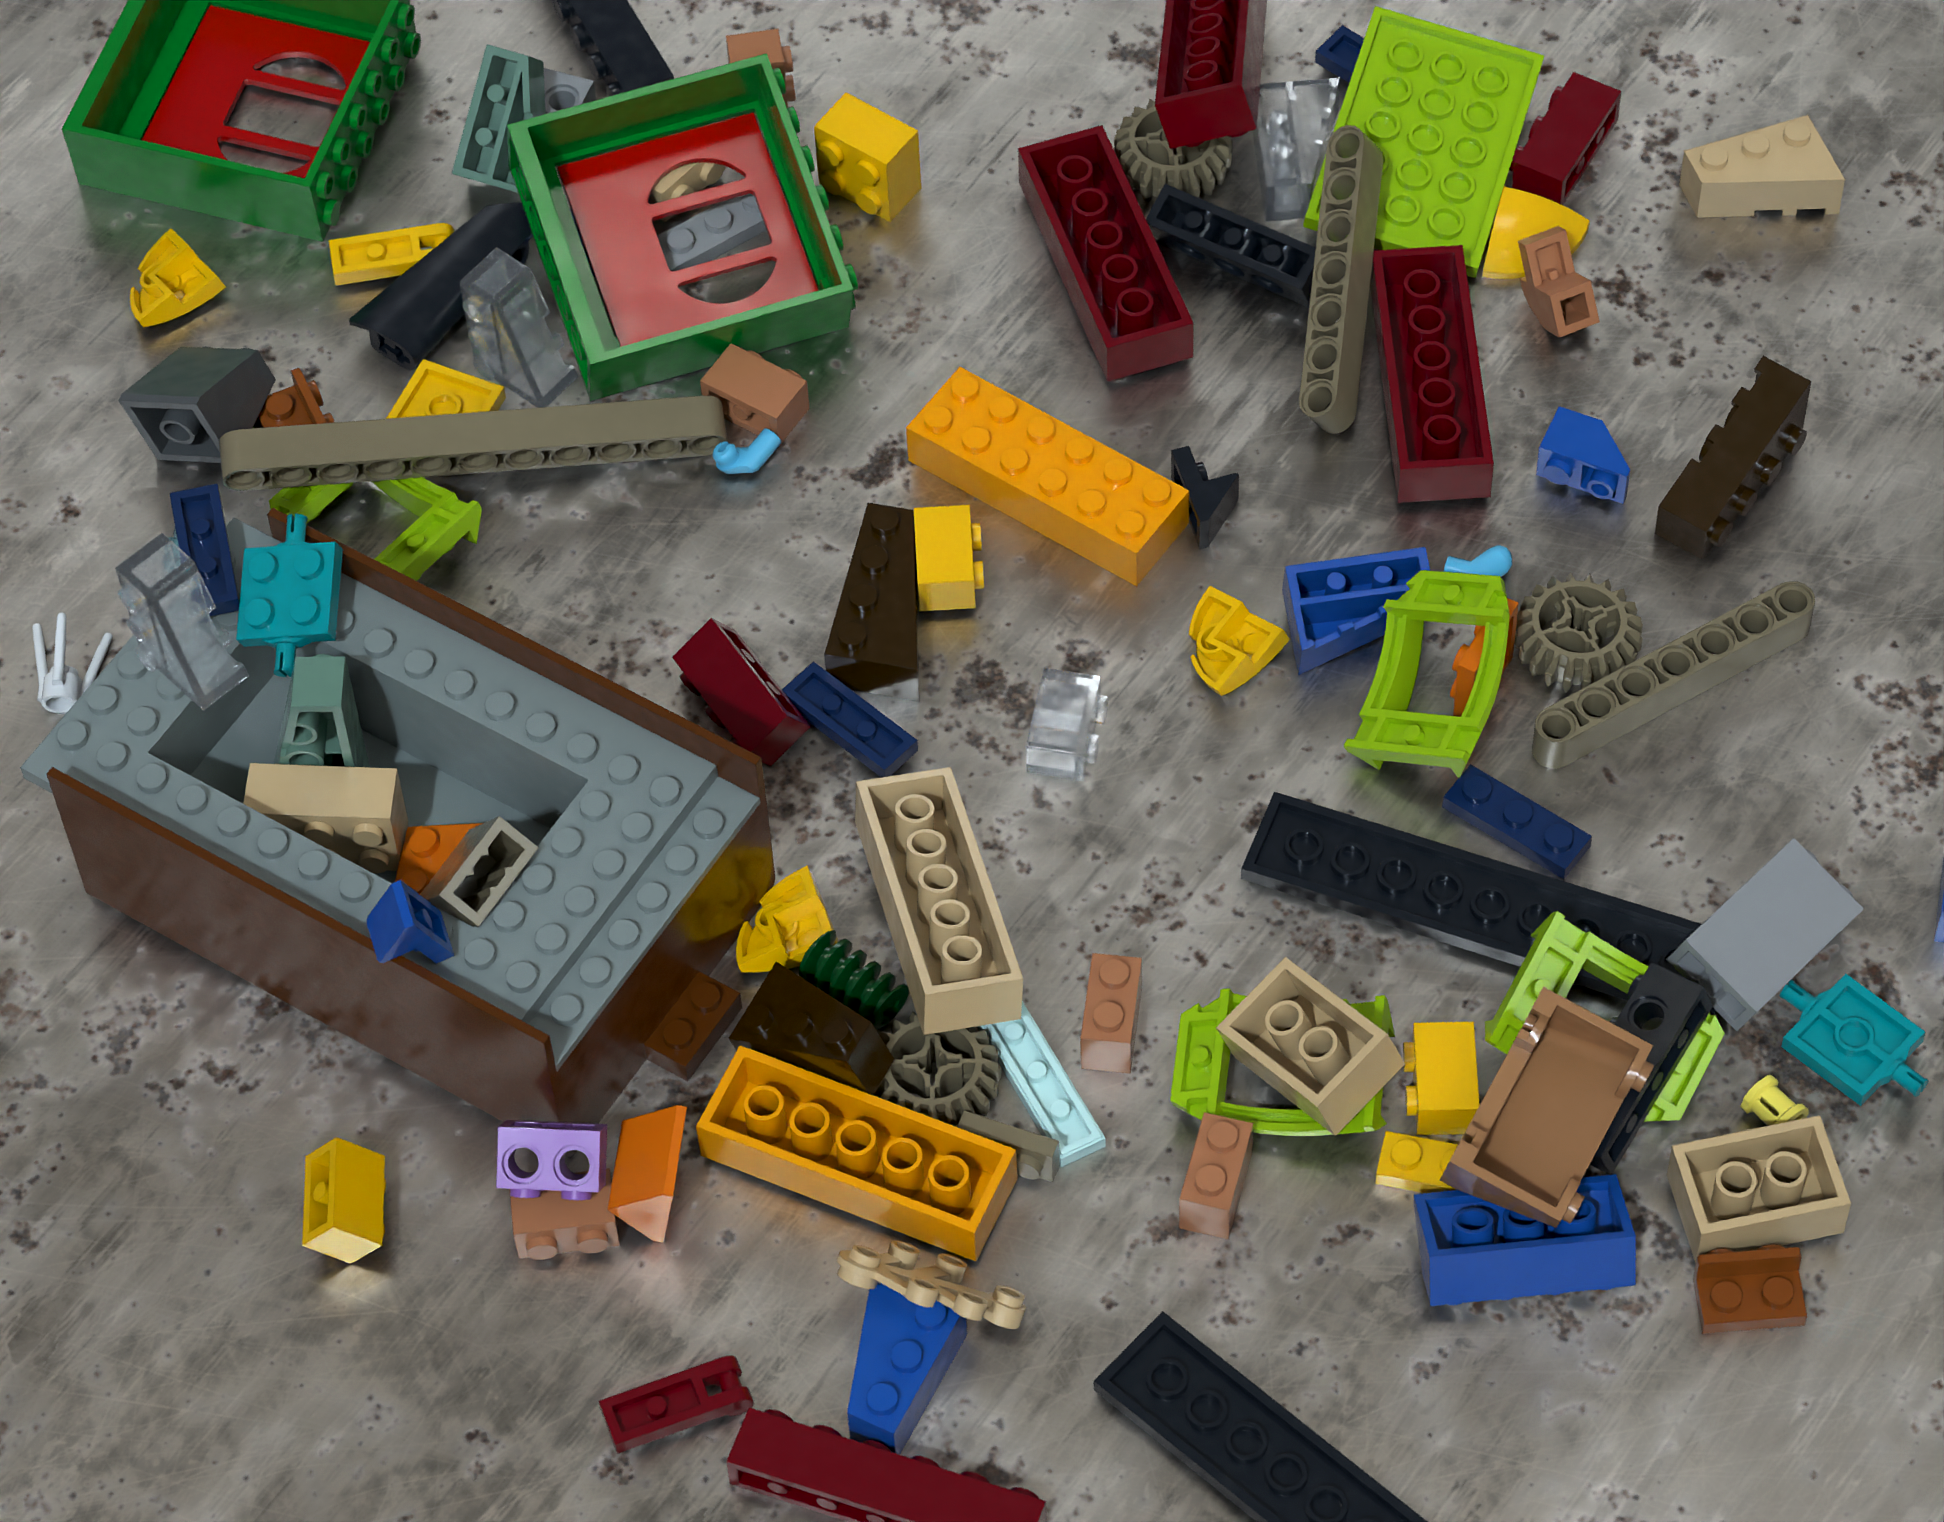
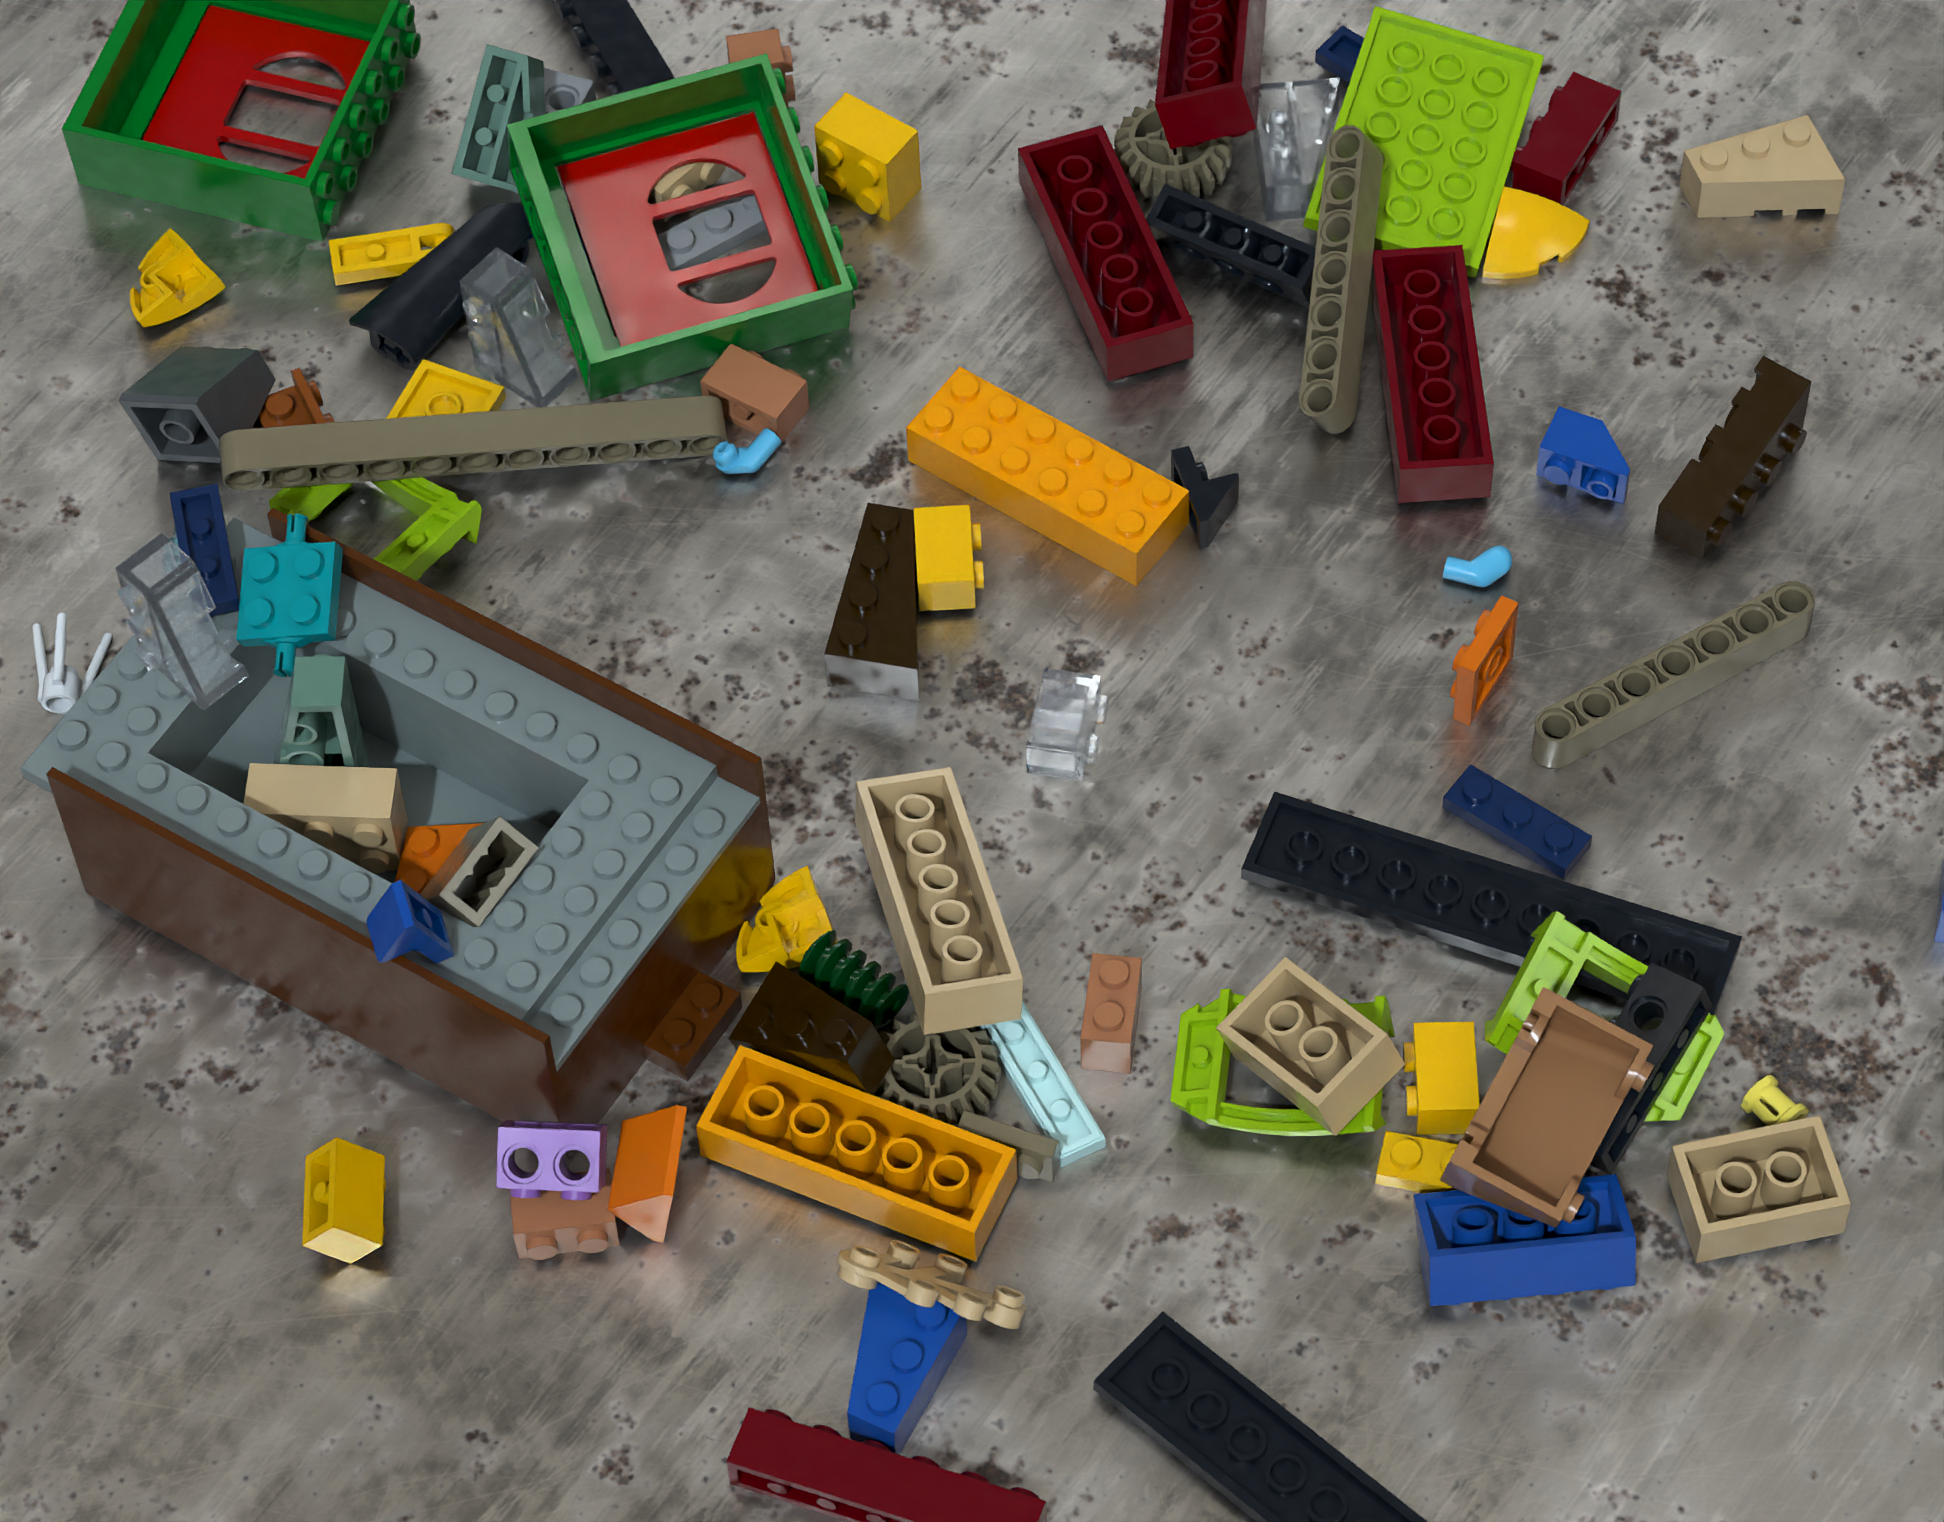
(675, 1403): dark red plate -> none
(739, 692): dark red brick -> none
(850, 721): dark blue plate -> none
(1216, 1175): nougat brick -> none
(1231, 641): yellow brick -> none
(1341, 601): blue wedge -> none
(1425, 738): lime wedge -> none
(1552, 288): nougat brick -> none
(1585, 618): dark tan gear -> none
(1749, 1289): dark orange bracket -> none
(1765, 933): light grey brick -> none
(1853, 1039): teal plate -> none

